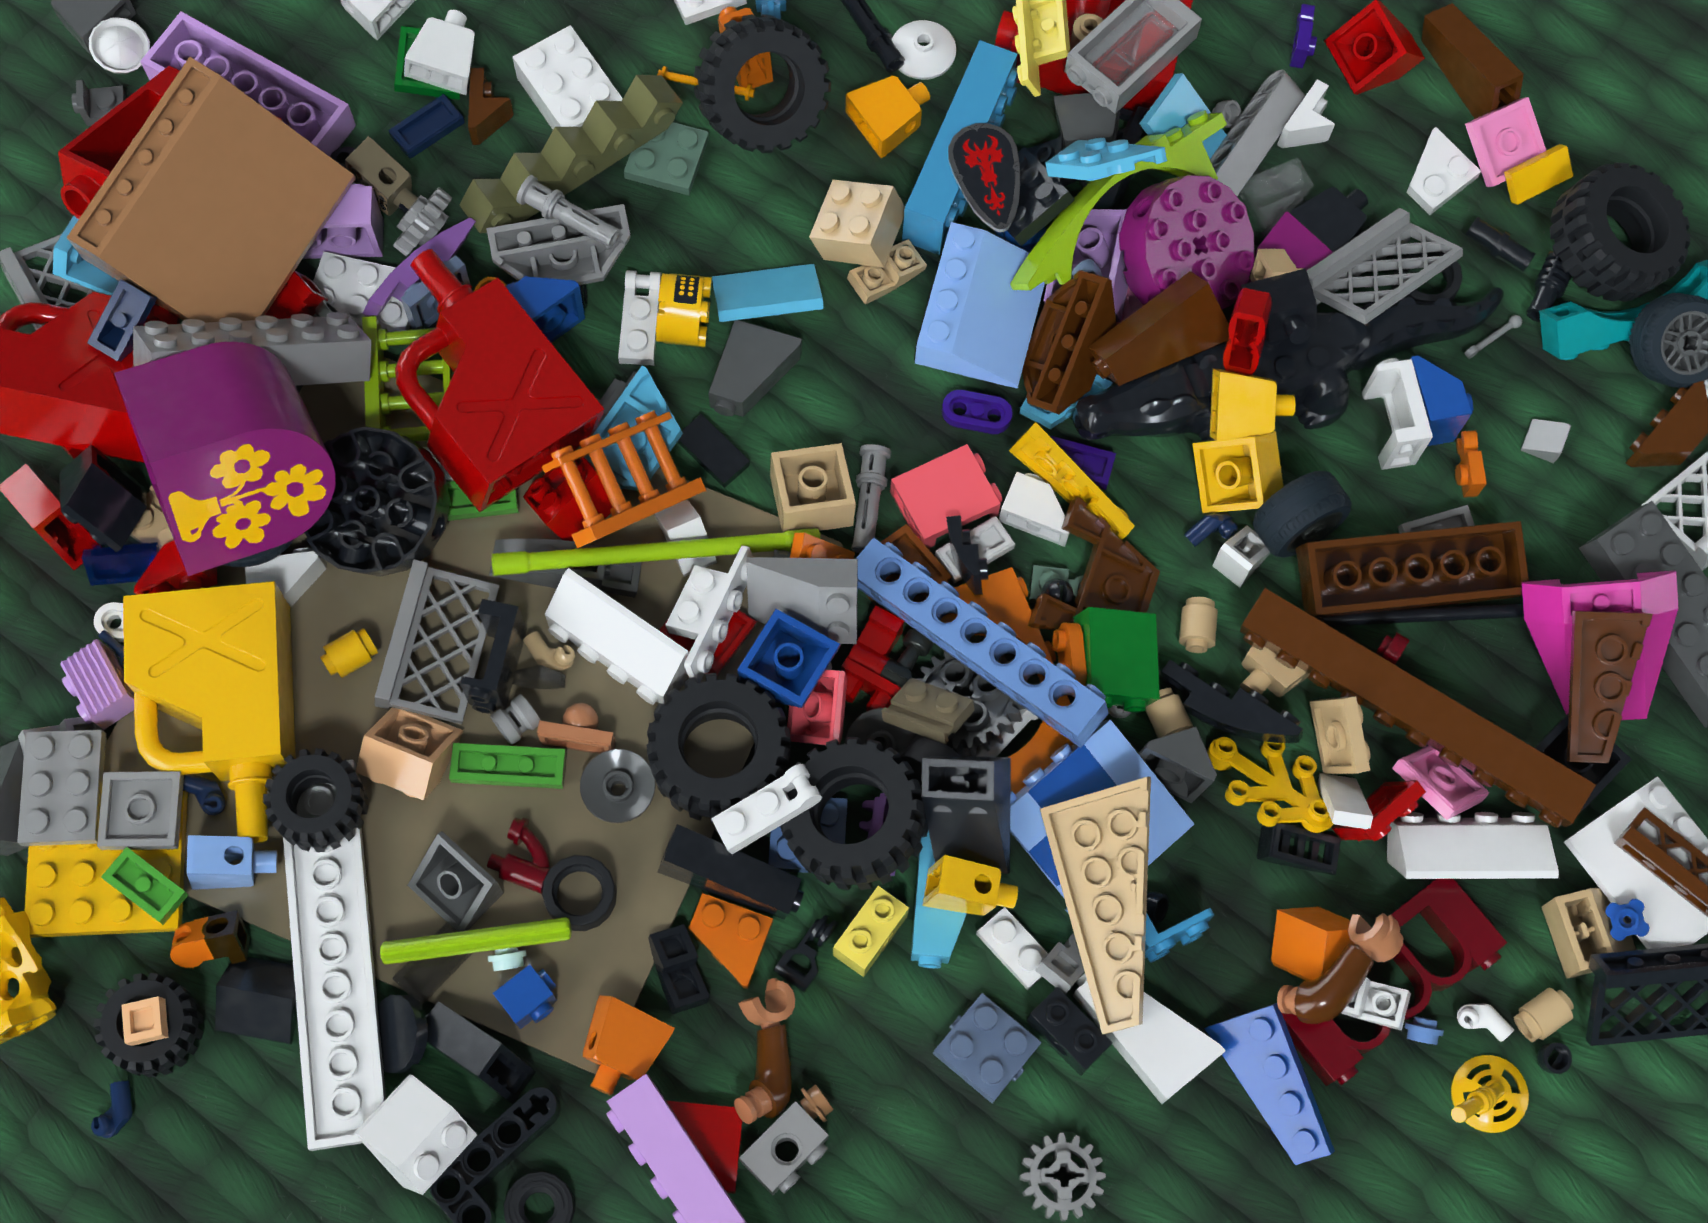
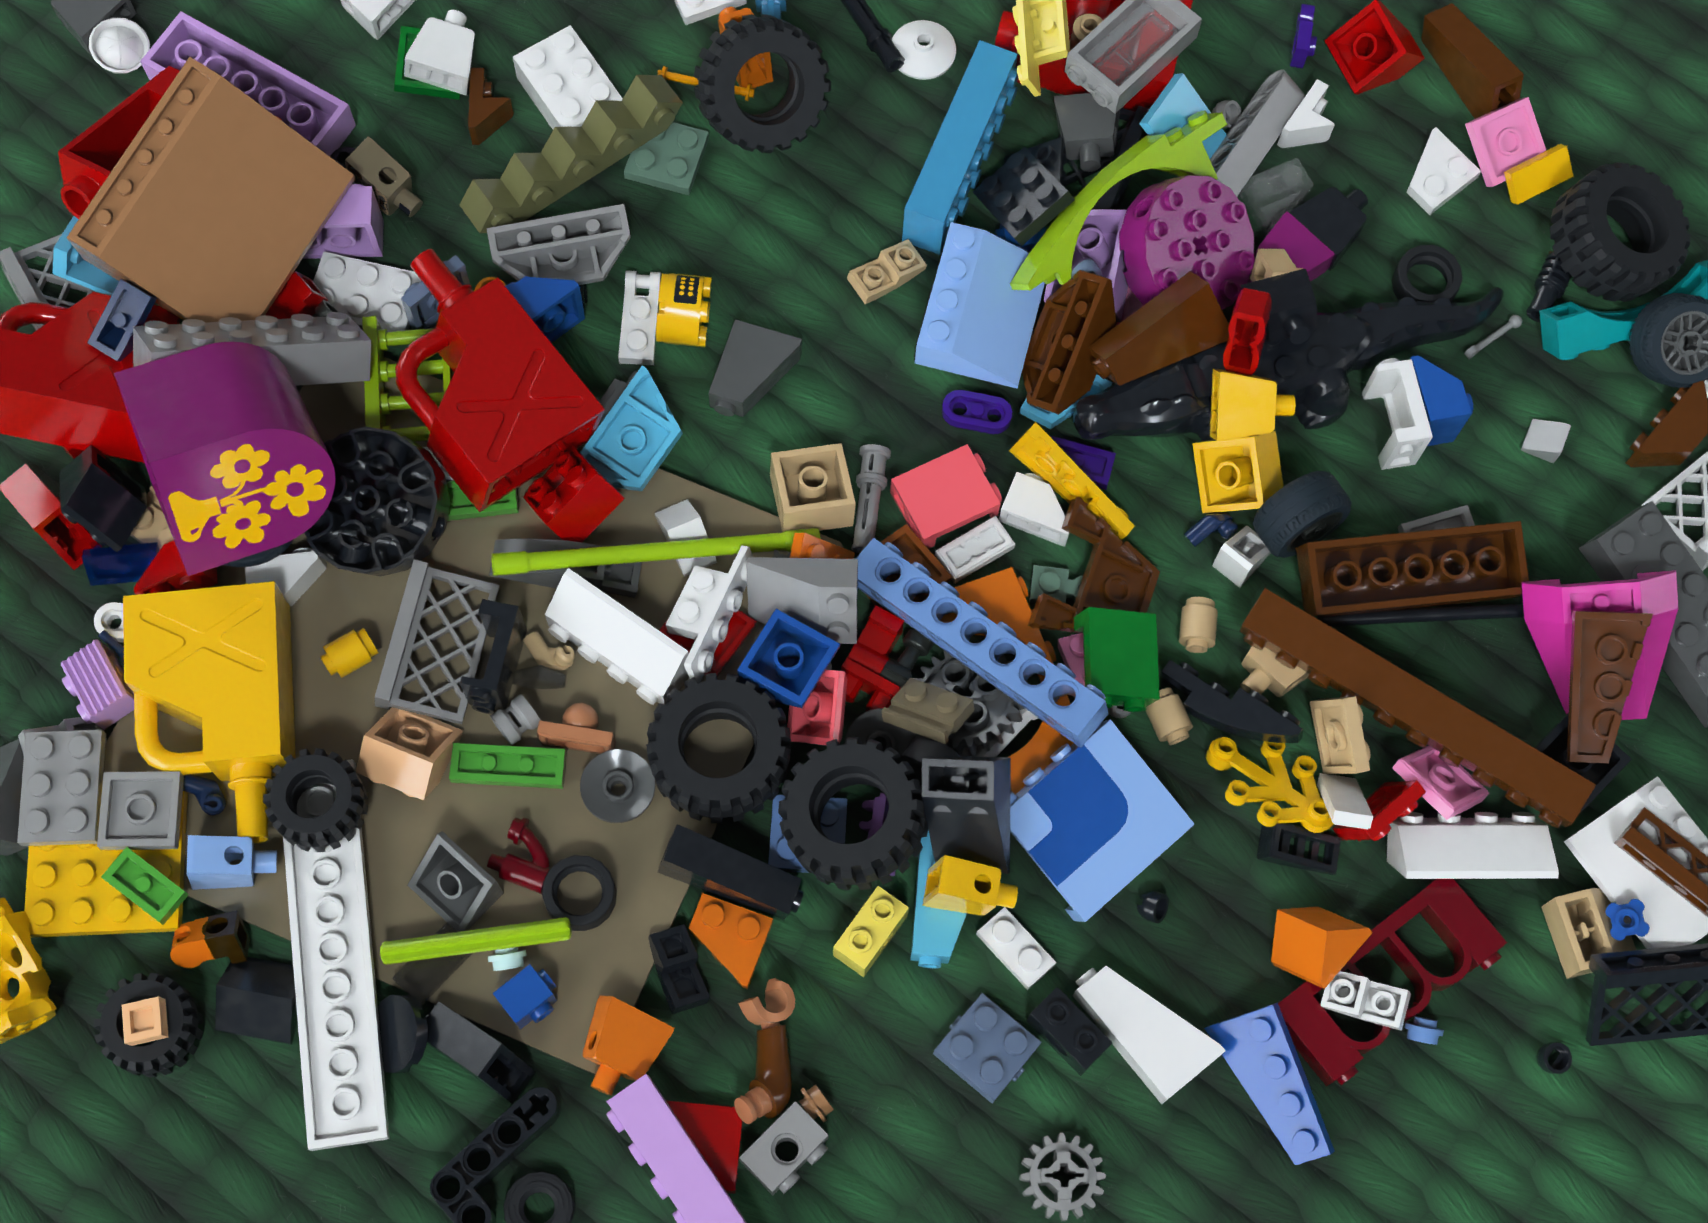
(96, 102): dark grey bracket -> none
(118, 1114): dark blue arm -> none
(402, 277): medium lavender slope -> none
(415, 1135): white slope -> none
(422, 221): light grey gear -> none
(426, 126): dark blue tile -> none
(554, 205): light grey pin -> none
(623, 512): orange fence -> none
(713, 451): black tile -> none
(766, 809): white plate -> none
(767, 292): medium azure tile -> none
(820, 930): black piece -> none
(858, 223): tan brick -> none
(886, 112): light orange torso -> none
(966, 556): black slope -> none
(987, 172): shield -> none
(1053, 589): black hinge -> none
(1062, 965): light grey plate -> none
(1070, 648): orange plate -> none
(1101, 159): medium azure wing -> none
(1103, 874): tan wing -> none
(1180, 763): dark grey slope -> none
(1187, 931): dark azure bracket -> none
(1330, 994): piece -> none
(1367, 253): light grey fence -> none
(1392, 648): dark red plate -> none
(1470, 471): orange plate -> none
(1484, 1016): white arm -> none
(1486, 1096): yellow dish -> none
(1500, 244): black pin -> none
(1544, 1014): tan brick -> none

